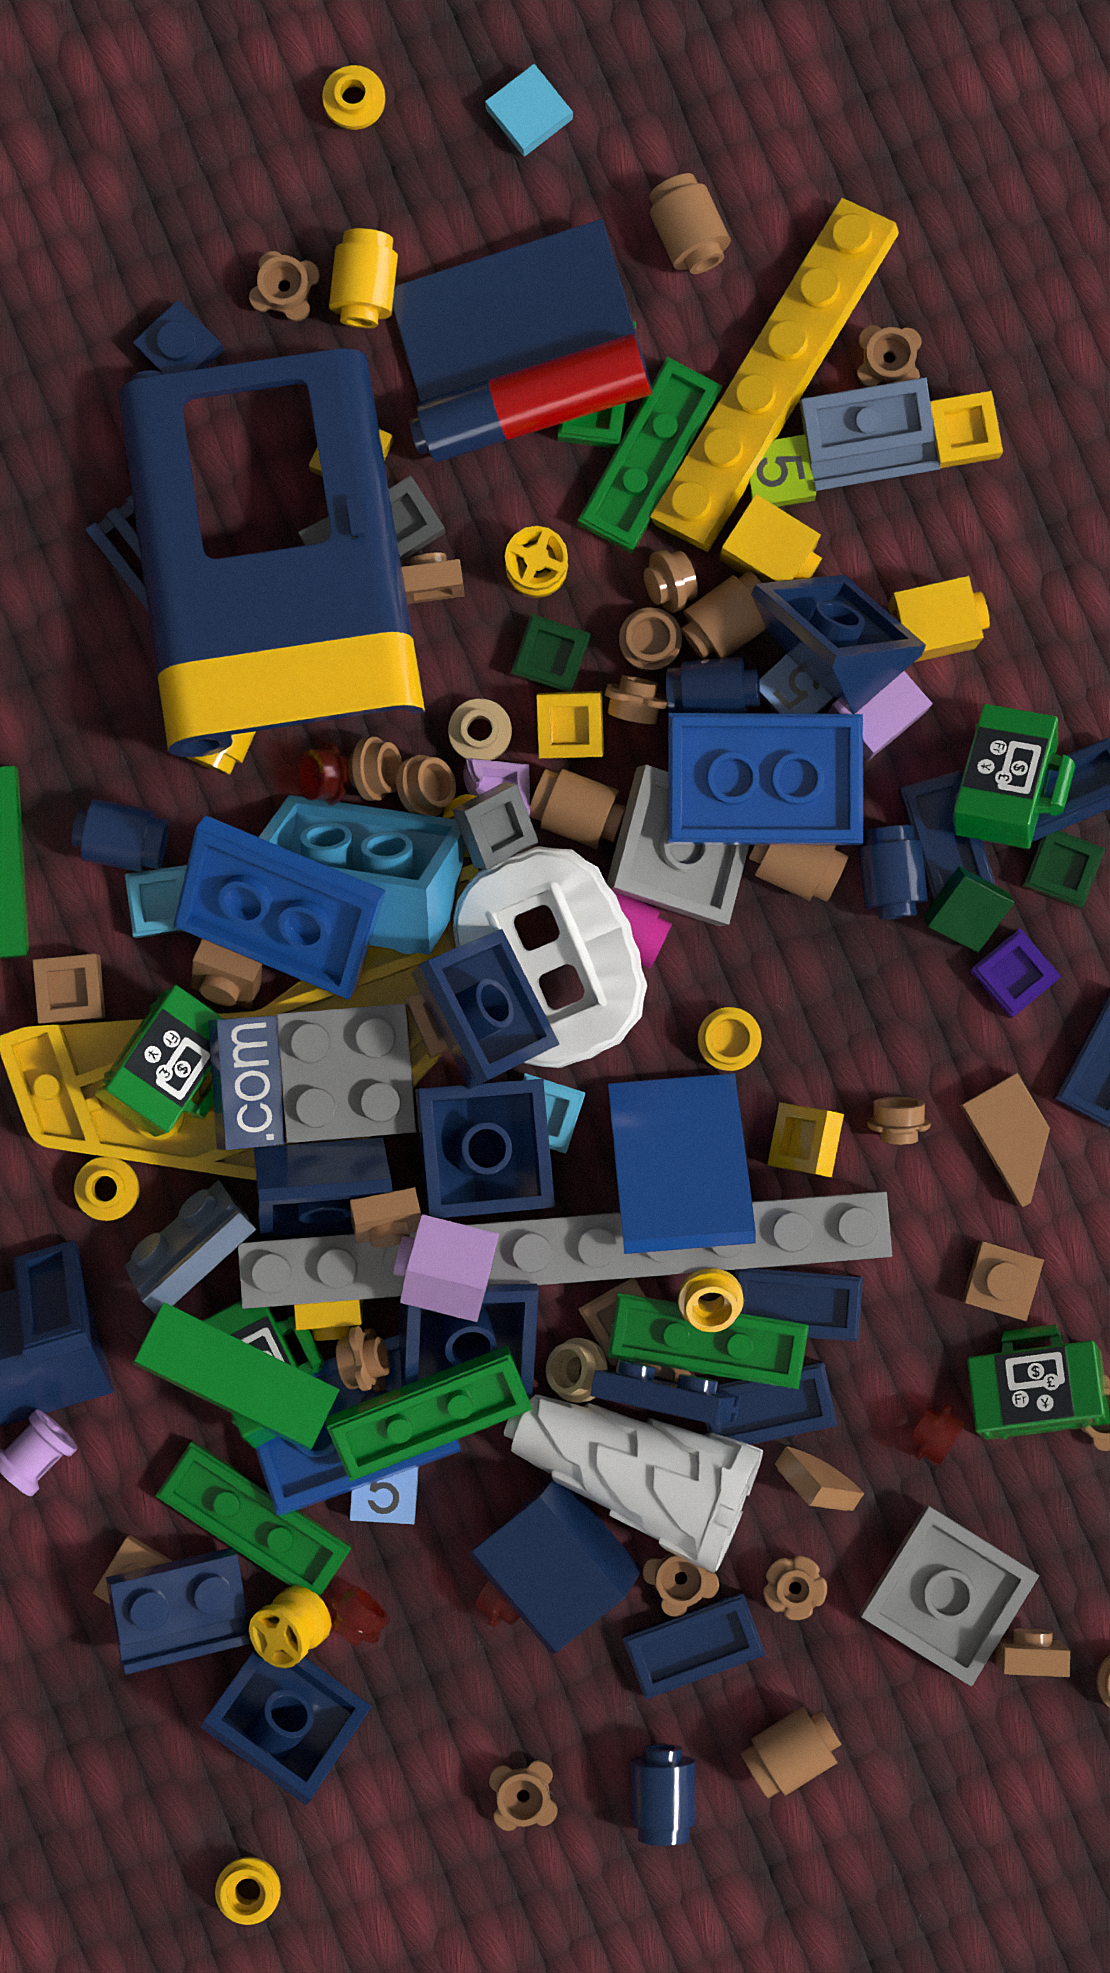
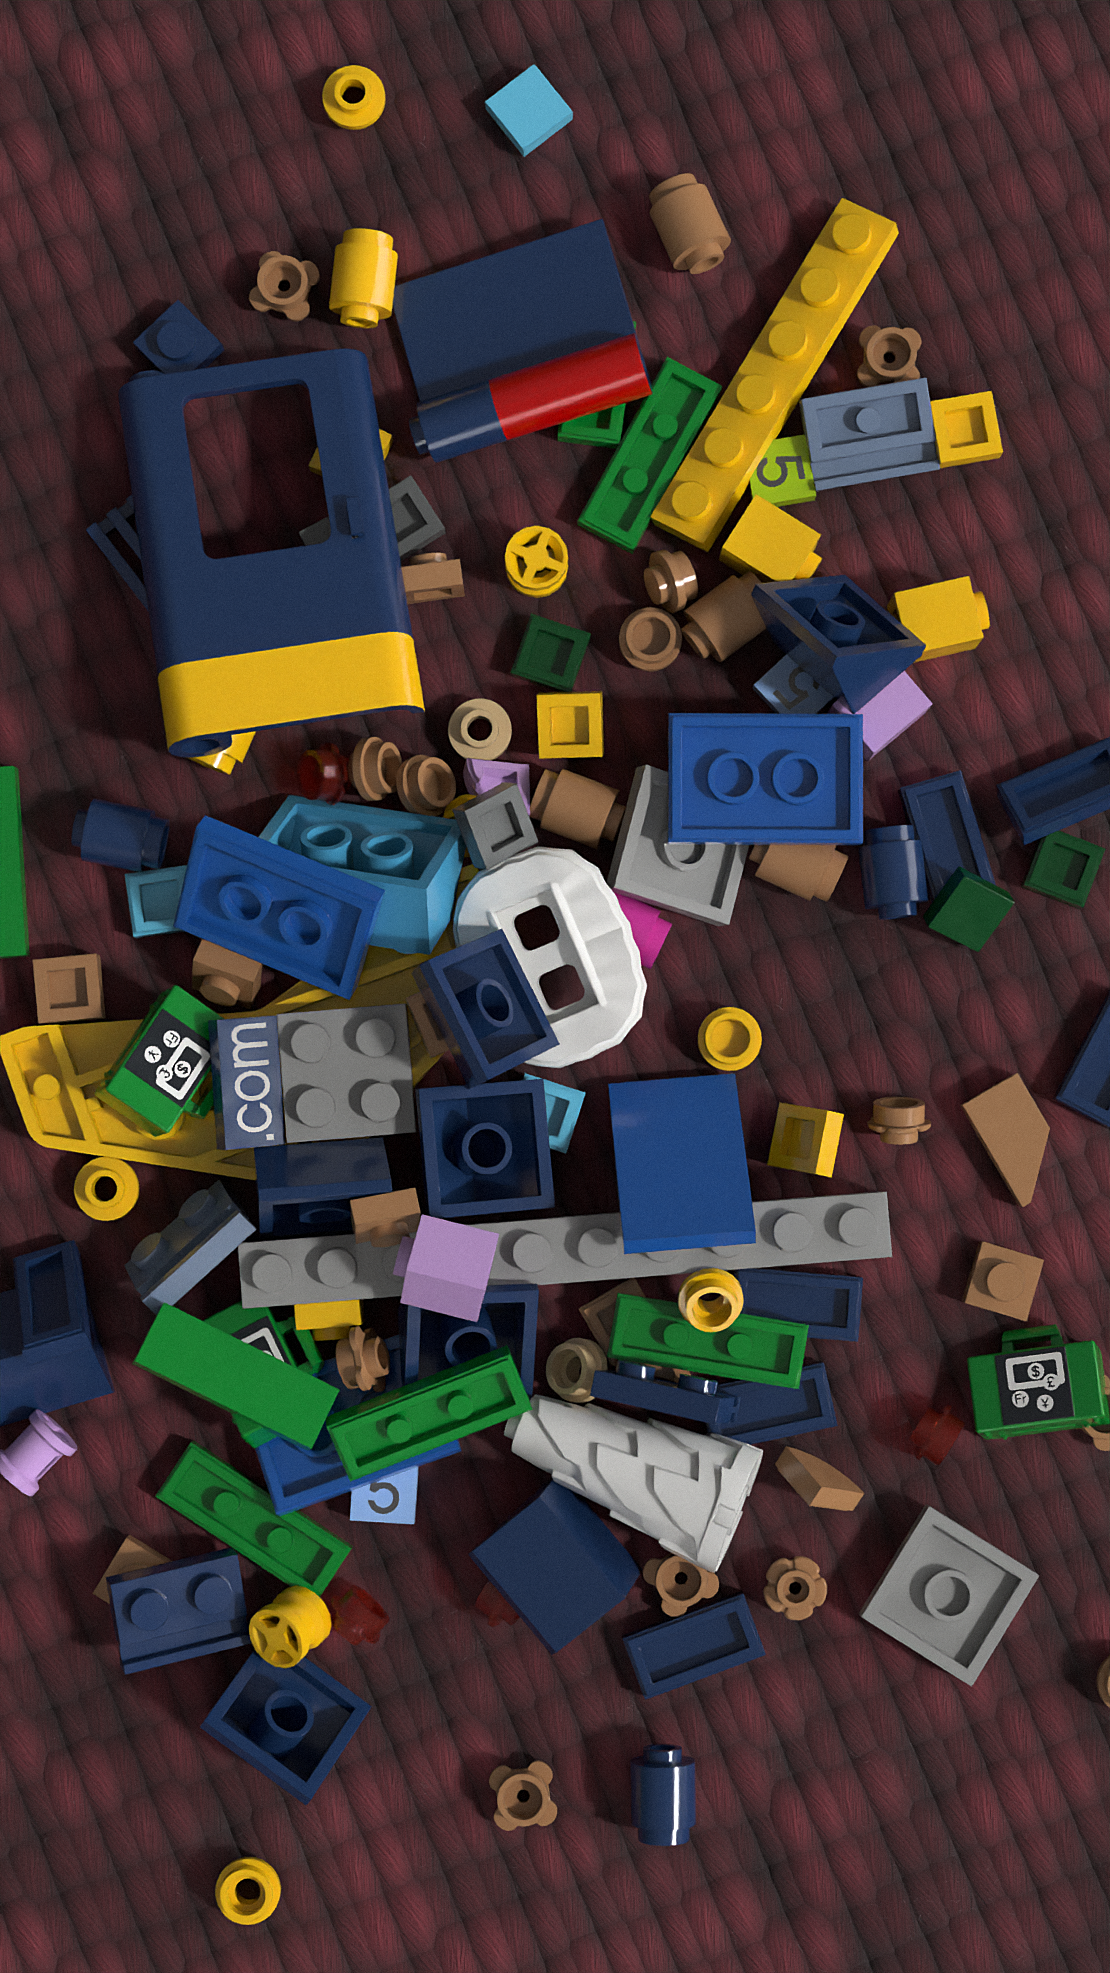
(635, 700): medium nougat plate -> none
(713, 686): dark blue brick -> none
(791, 1752): medium nougat brick -> none
(1009, 777): green piece -> none
(1015, 973): dark purple tile -> none
(1032, 1654): medium nougat plate -> none

